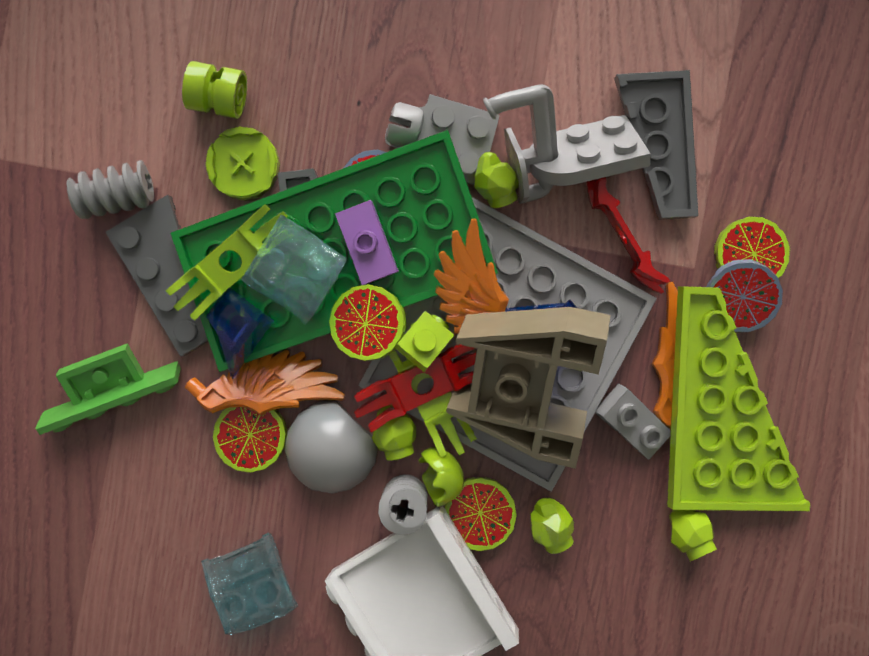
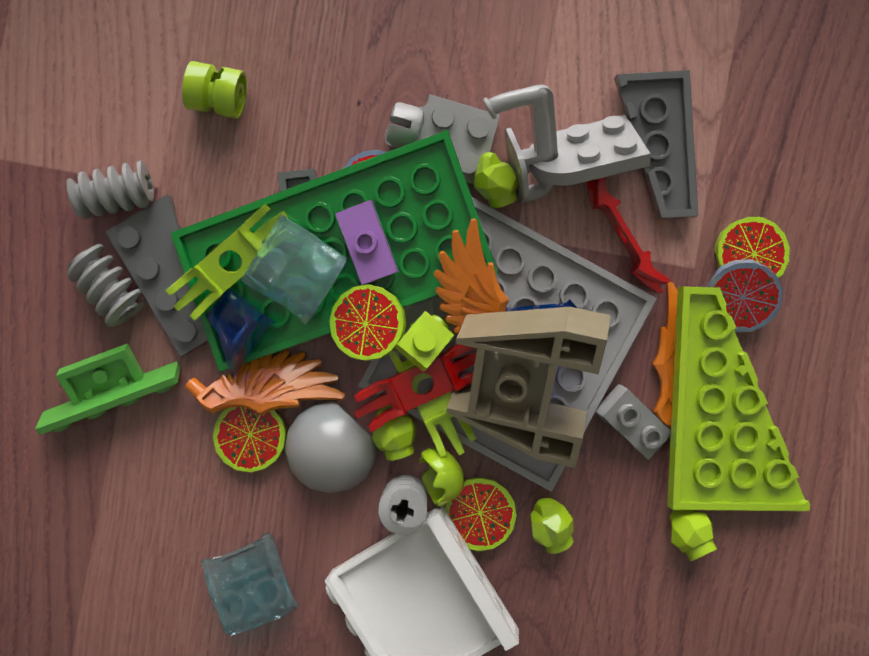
(103, 286): none -> light grey piece
(242, 163): lime tile -> none

